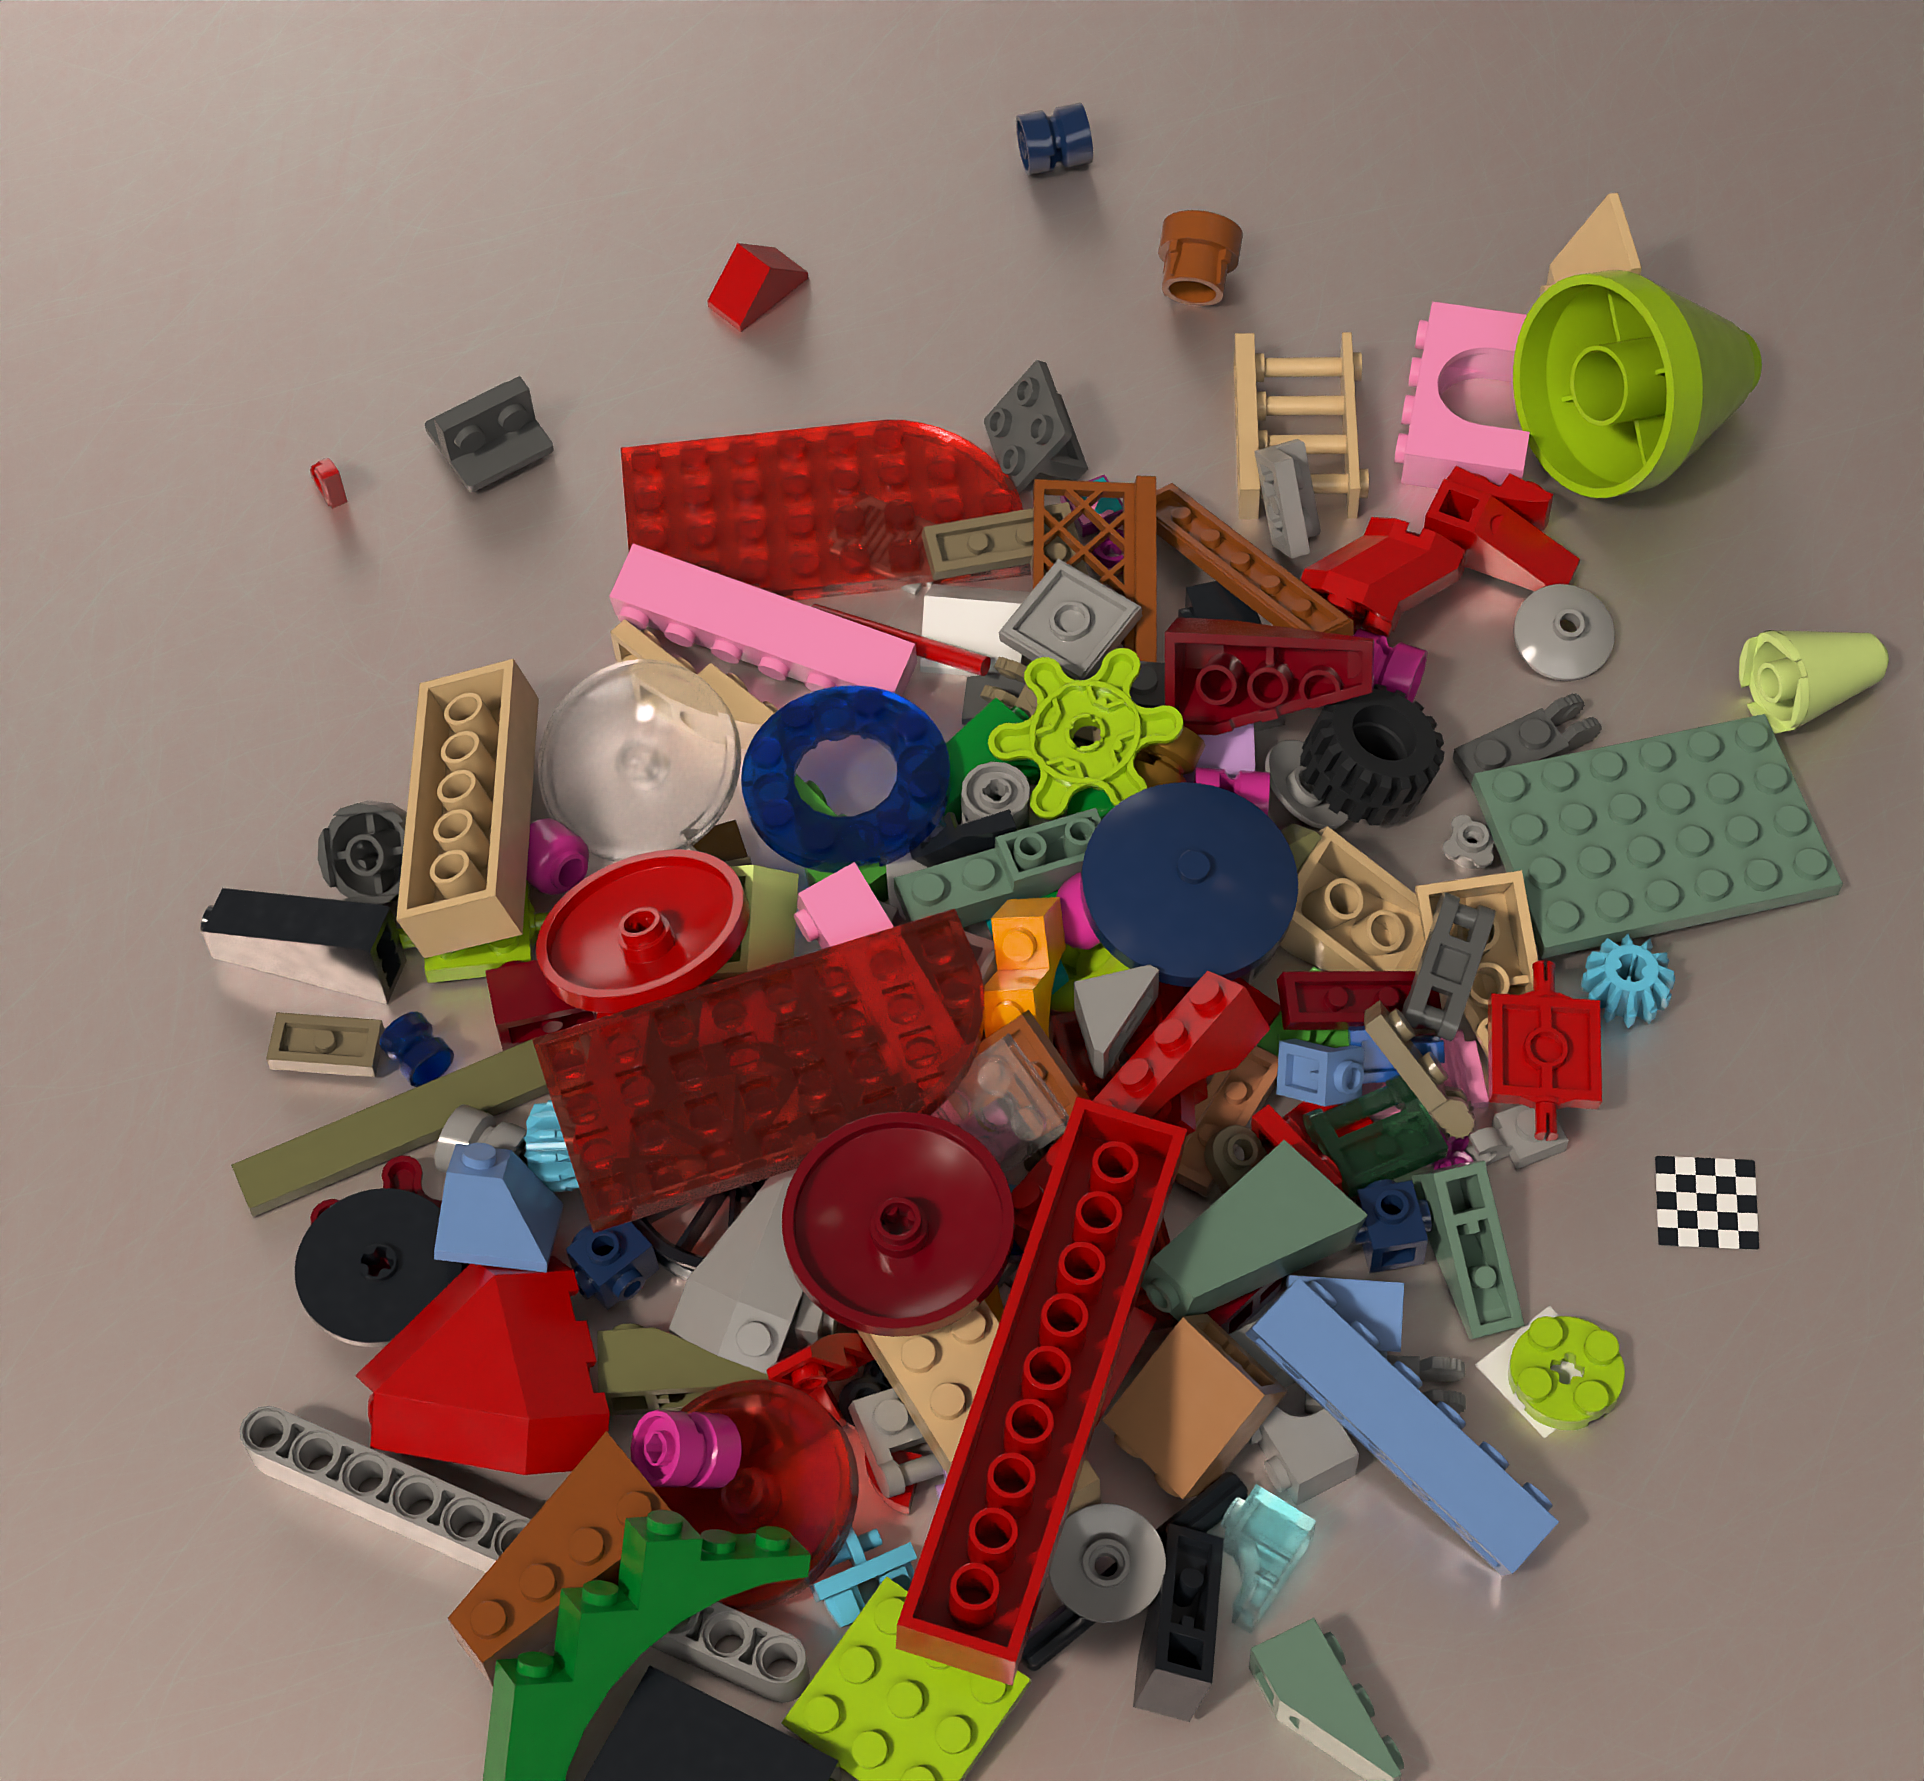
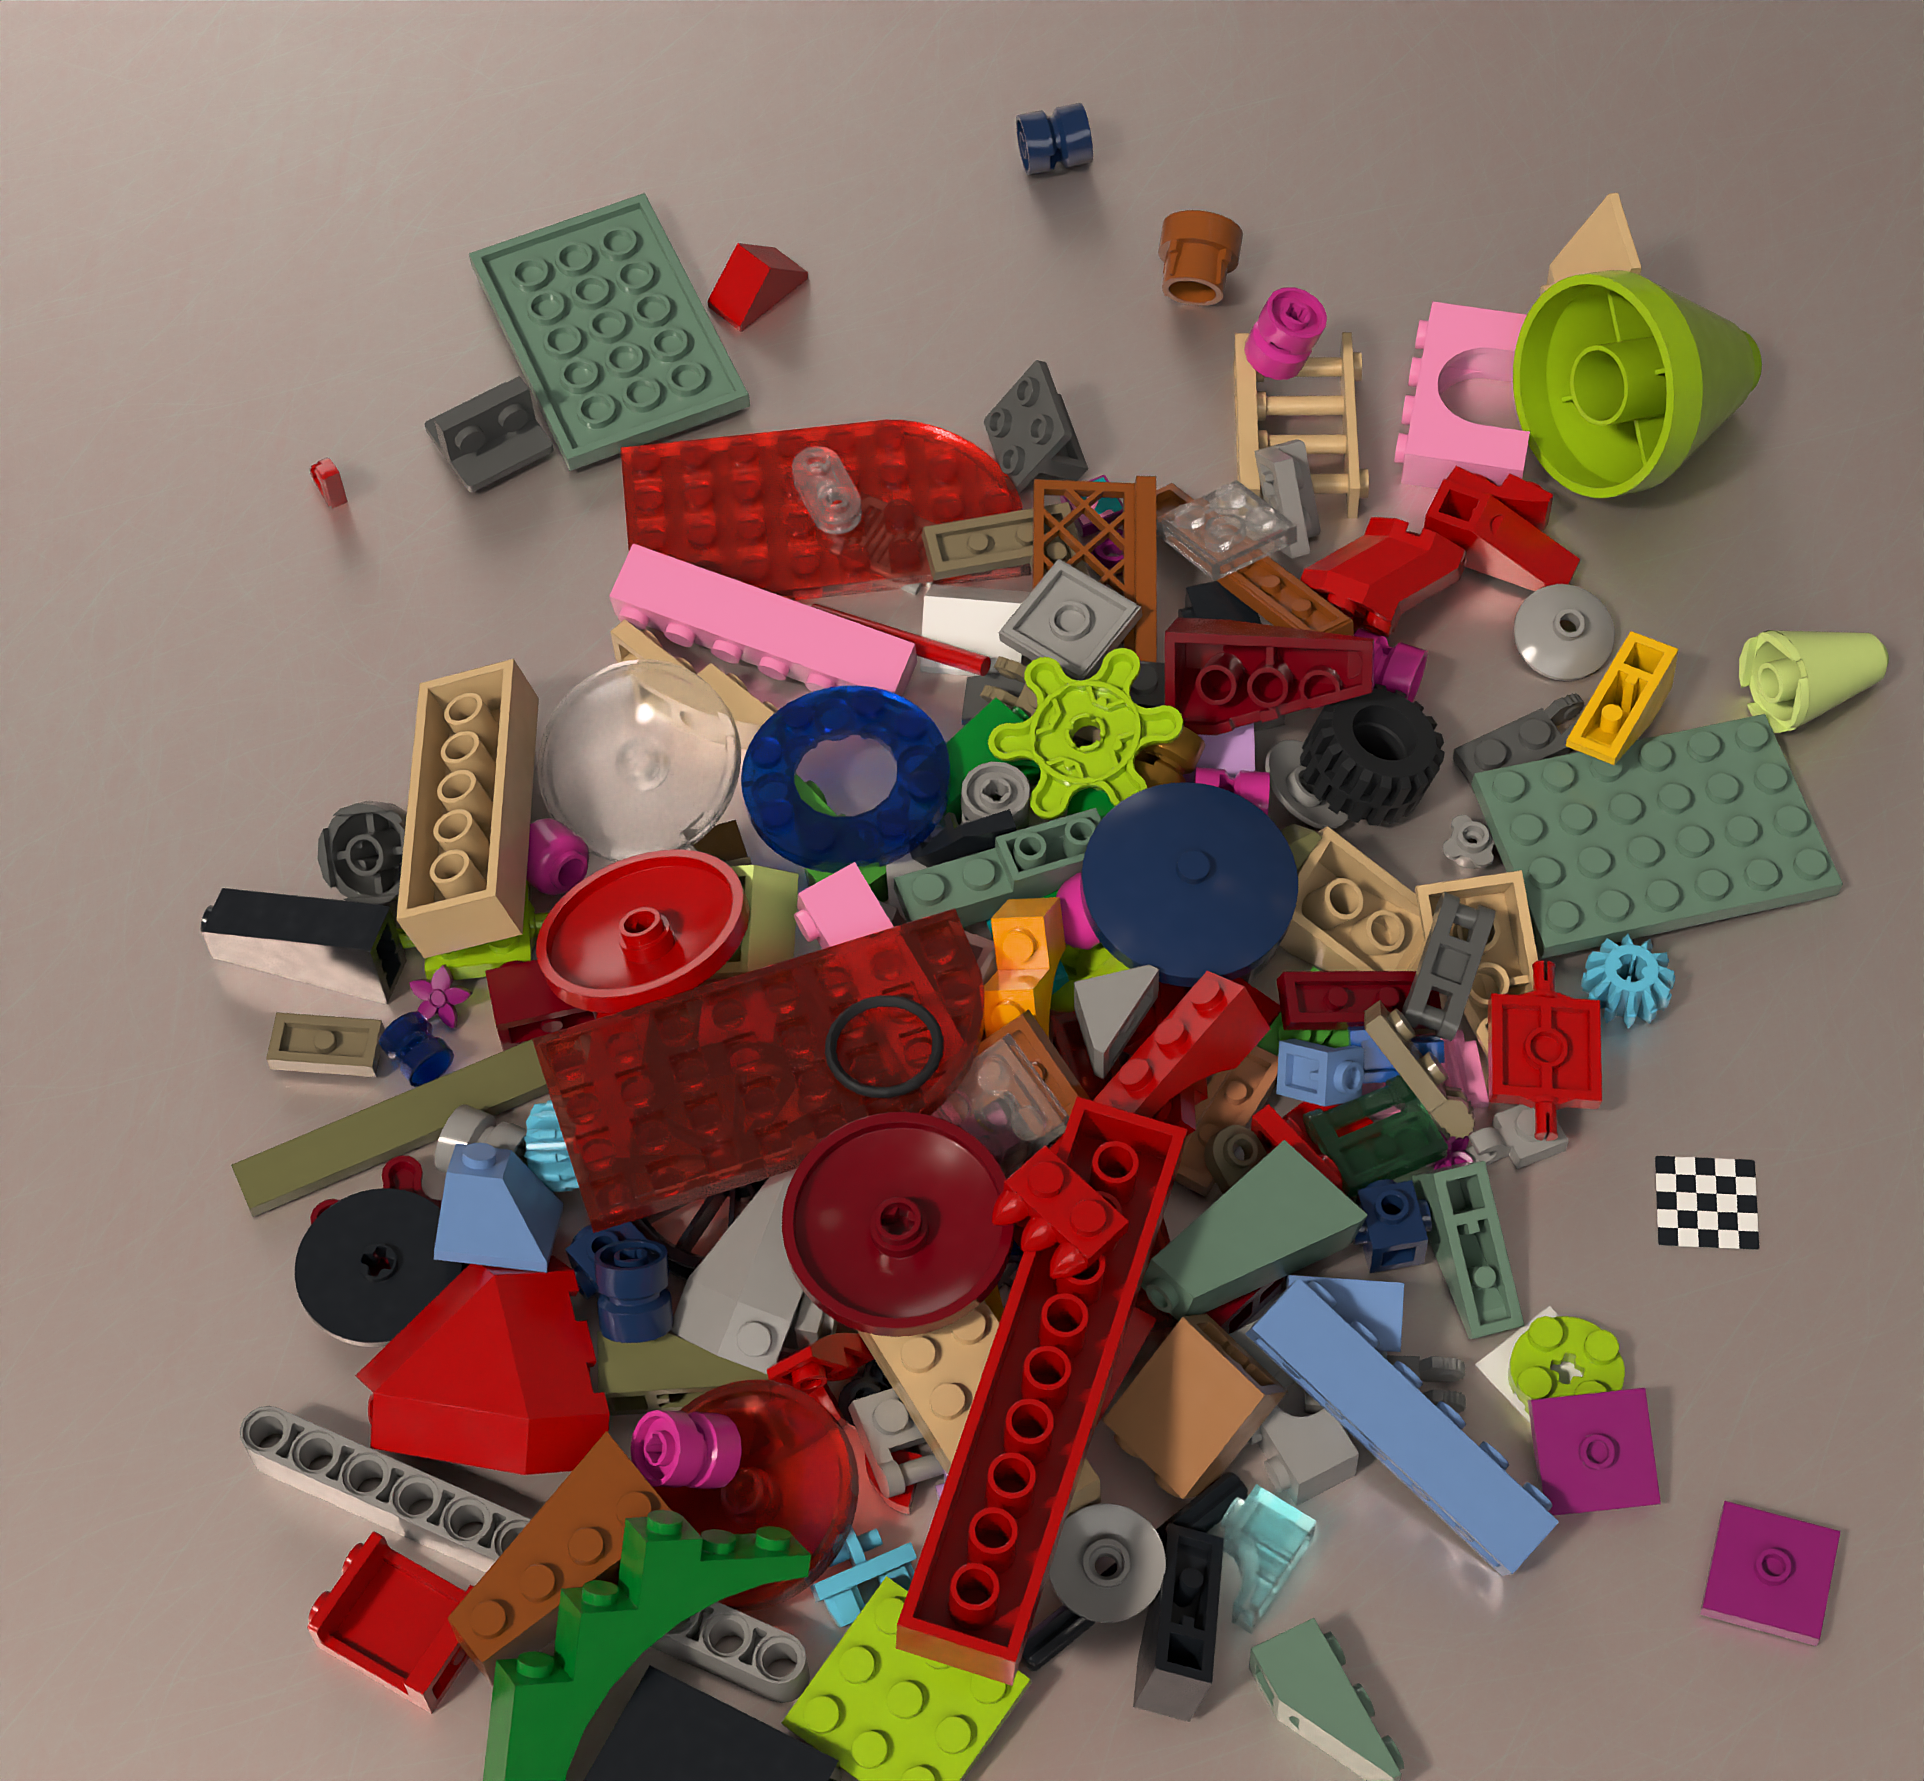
(392, 1623): none -> red panel
(440, 996): none -> magenta plant
(608, 331): none -> sand green plate
(633, 1291): none -> dark blue wheel
(823, 486): none -> clear plate
(895, 1090): none -> black tyre
(1061, 1212): none -> red plate
(1226, 530): none -> clear plate
(1285, 333): none -> dark pink wheel
(1594, 1451): none -> magenta plate
(1625, 699): none -> yellow slope
(1770, 1573): none -> magenta plate

